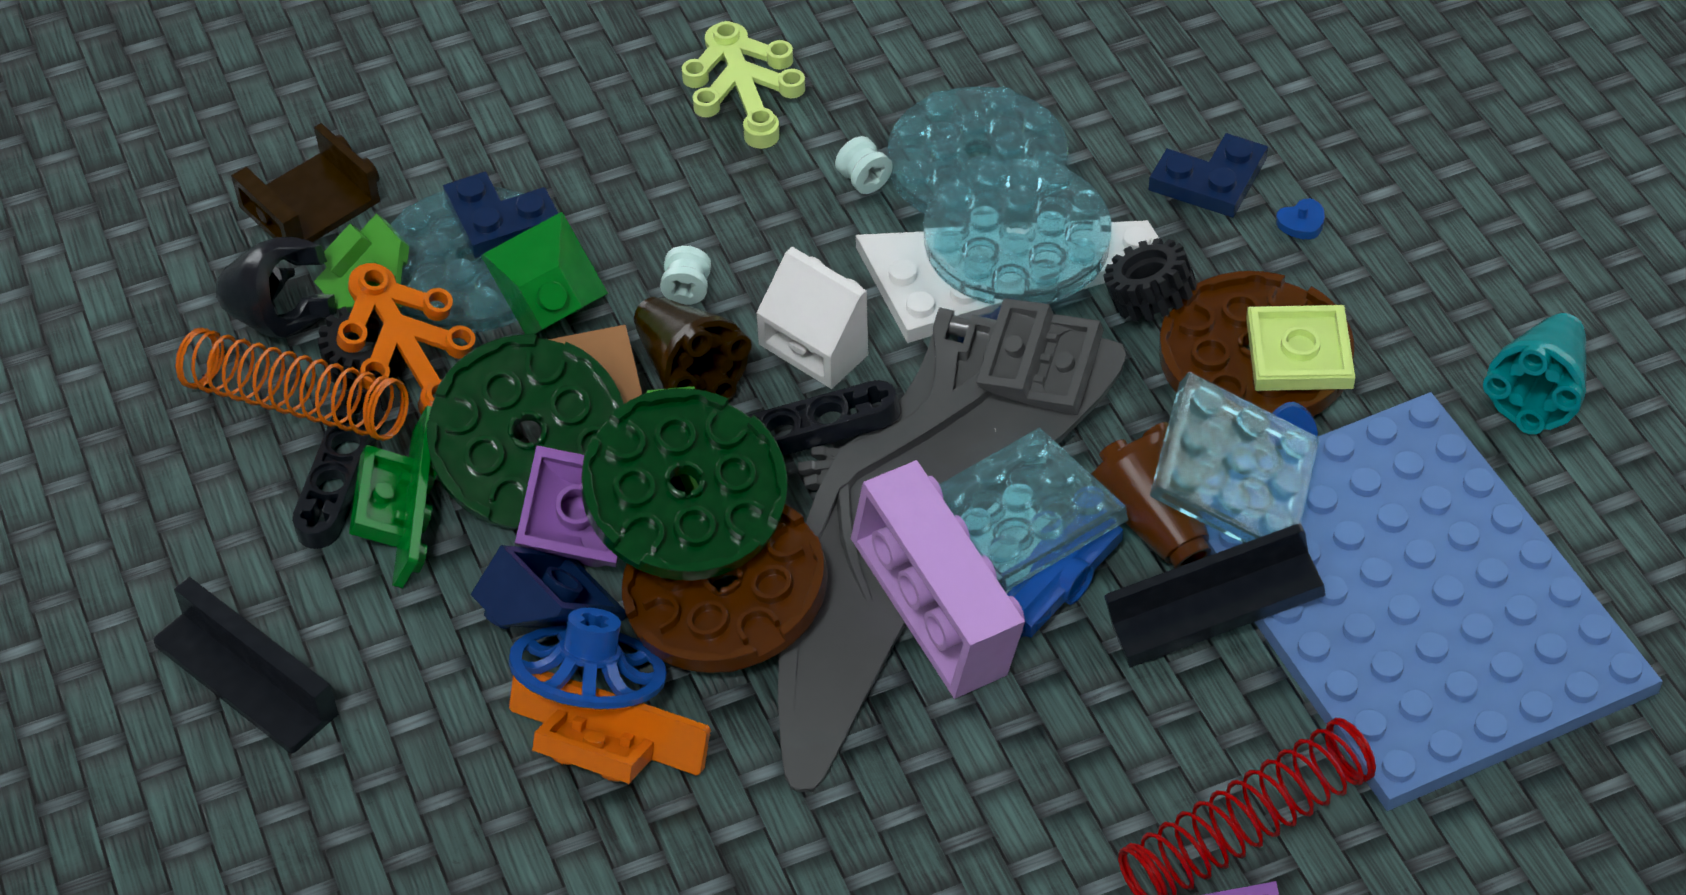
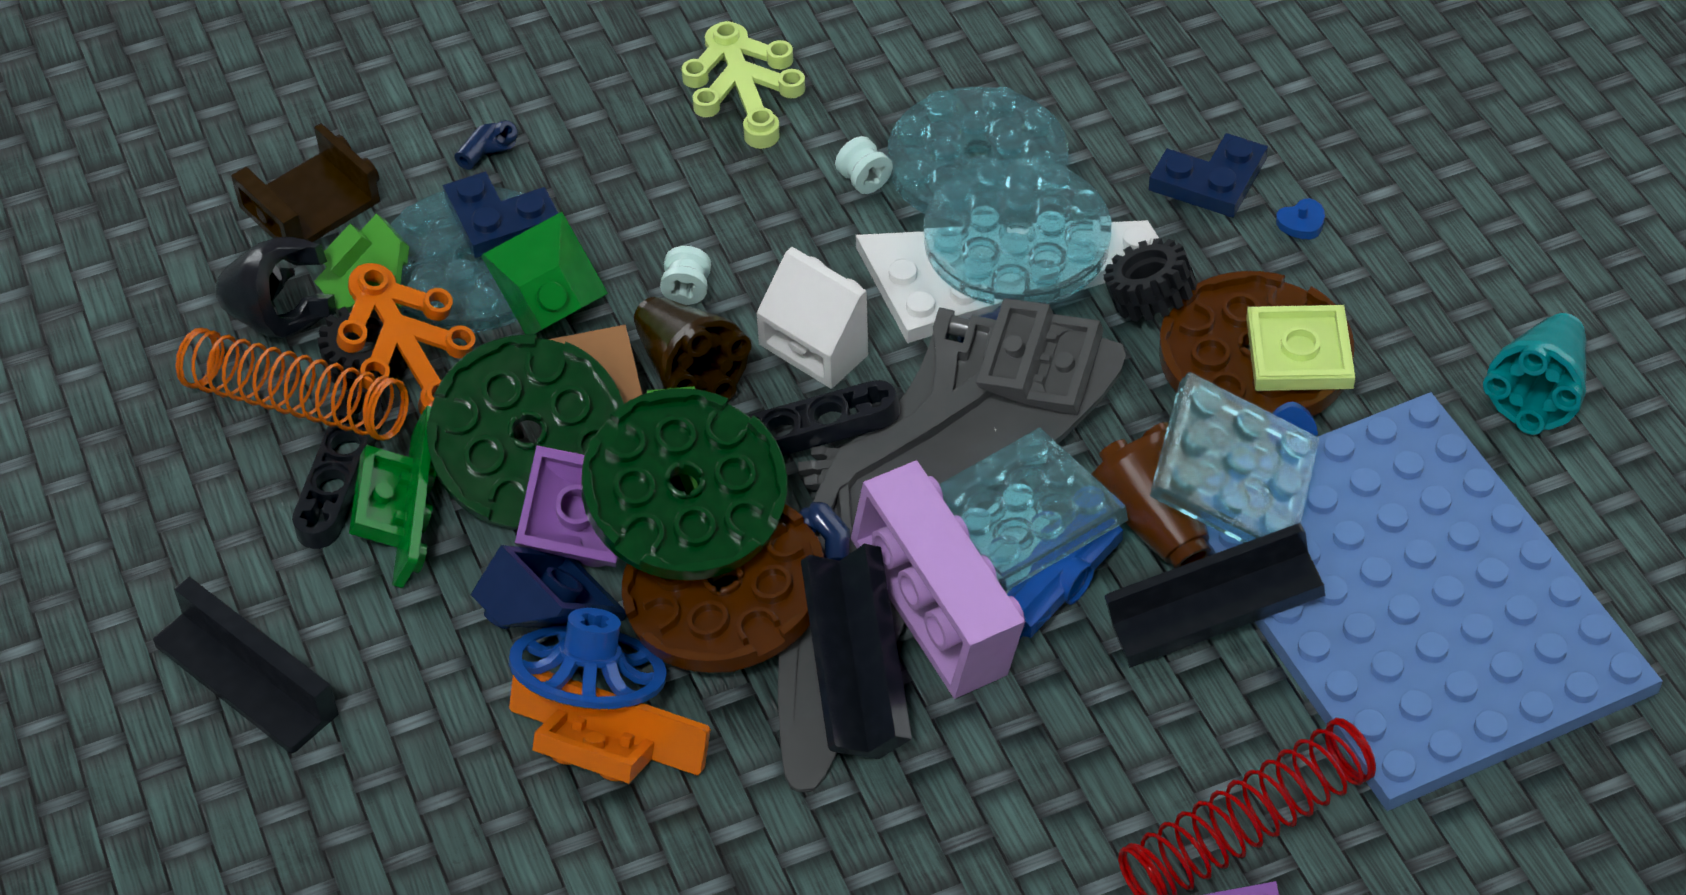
(486, 140): none -> dark blue arm
(823, 519): none -> dark blue arm
(856, 653): none -> black panel

